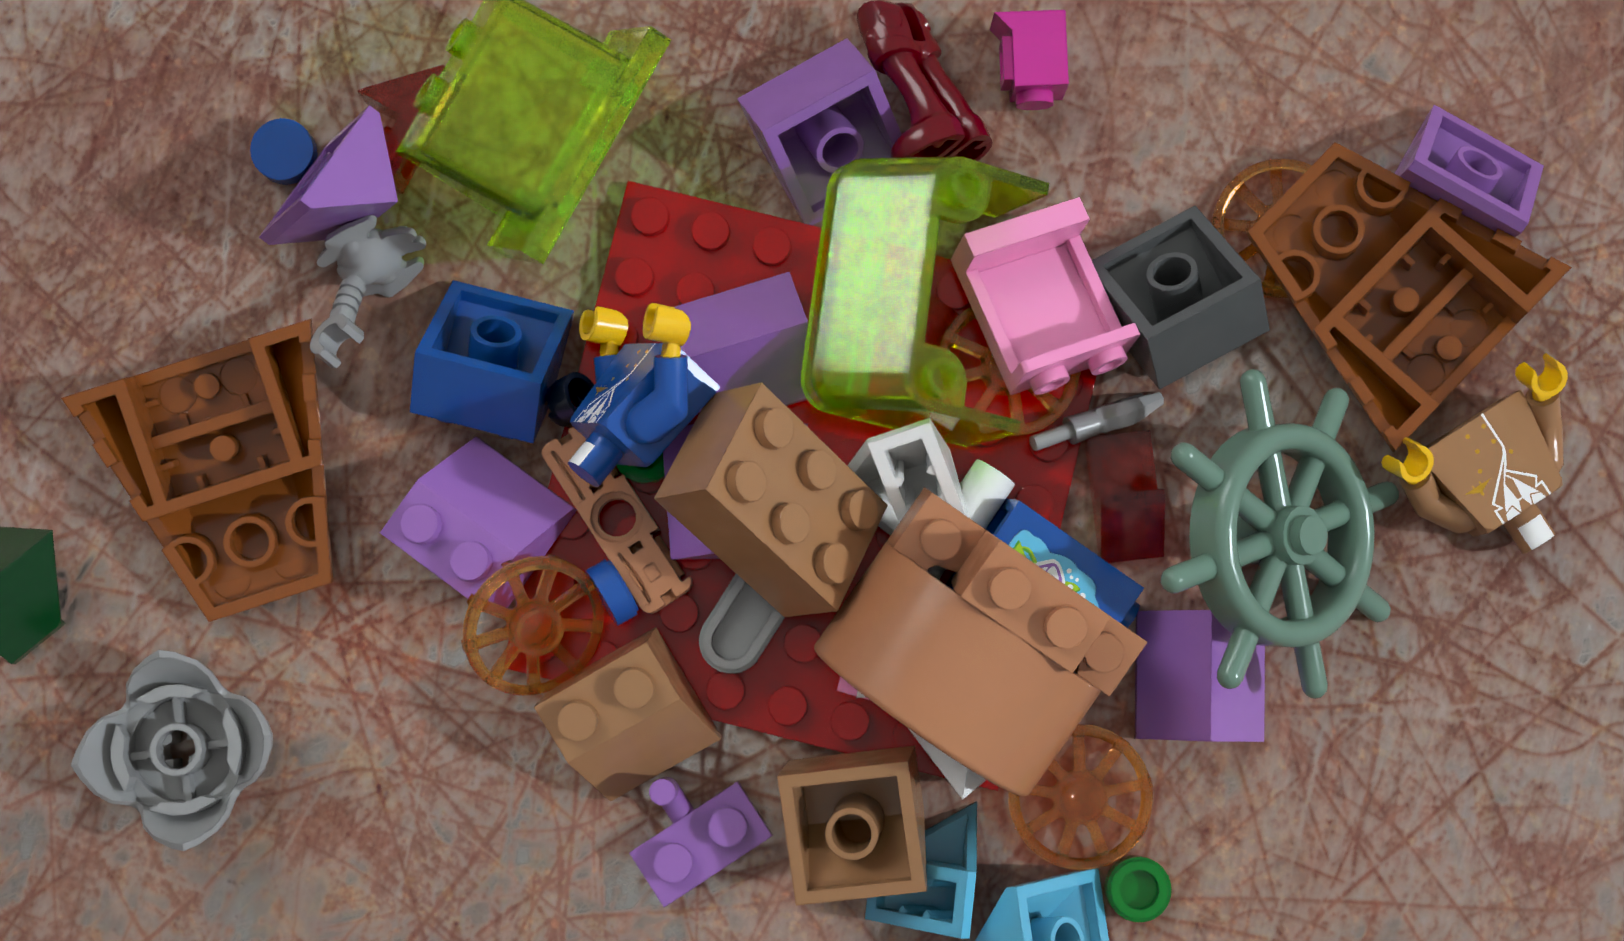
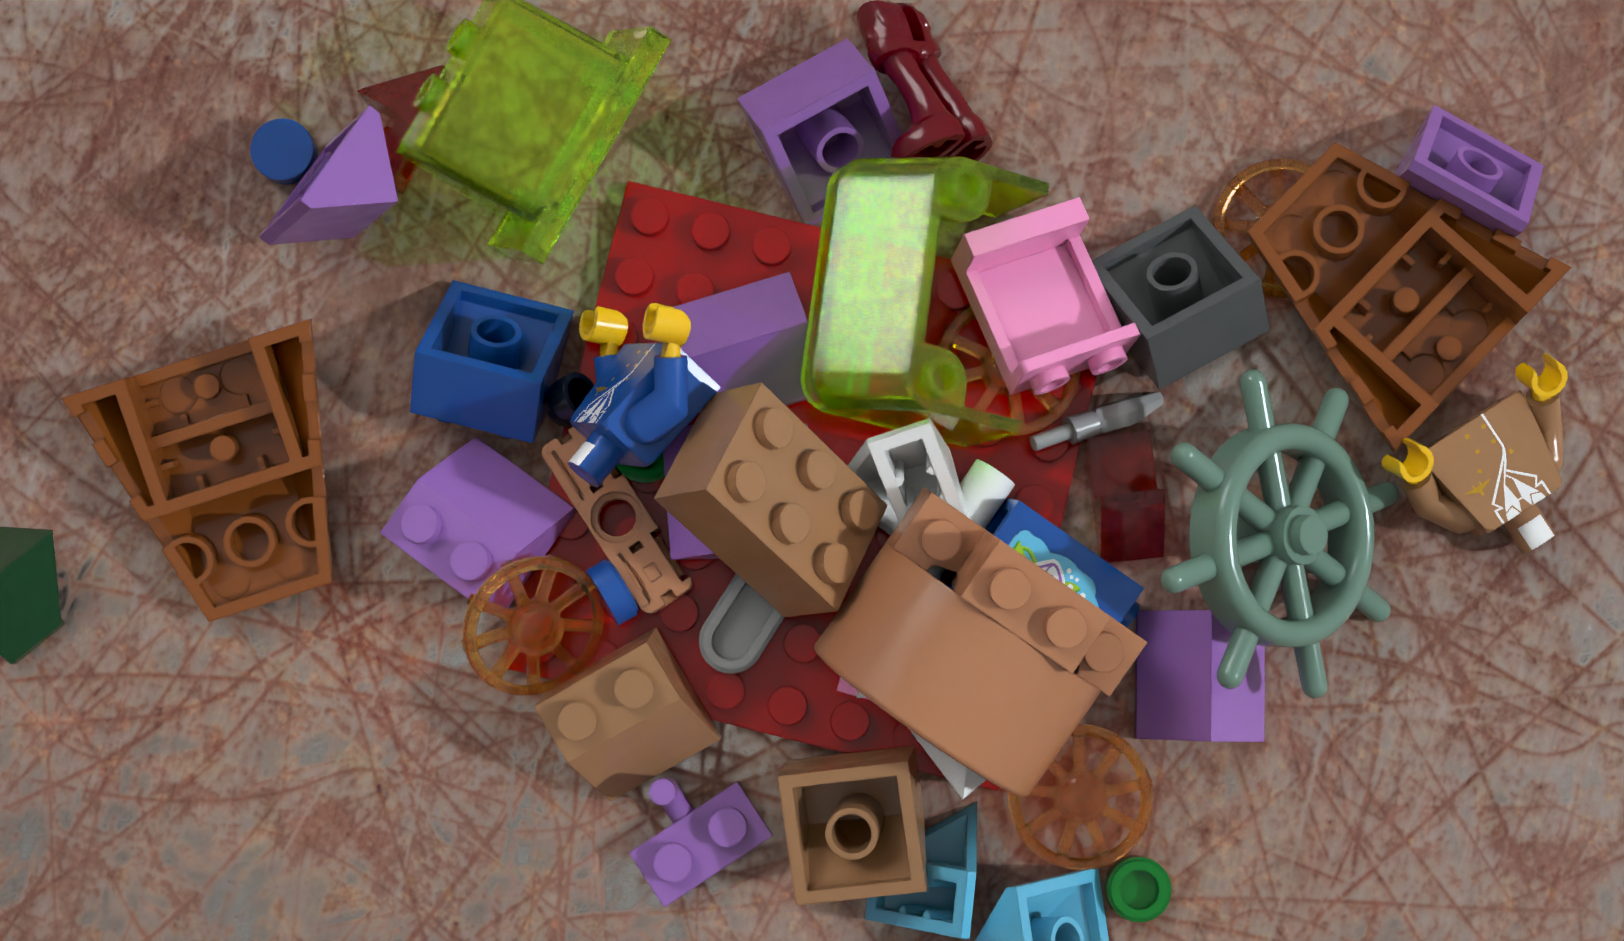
(130, 758): light grey brick -> none
(368, 265): light grey piece -> none
(1032, 56): dark pink window -> none

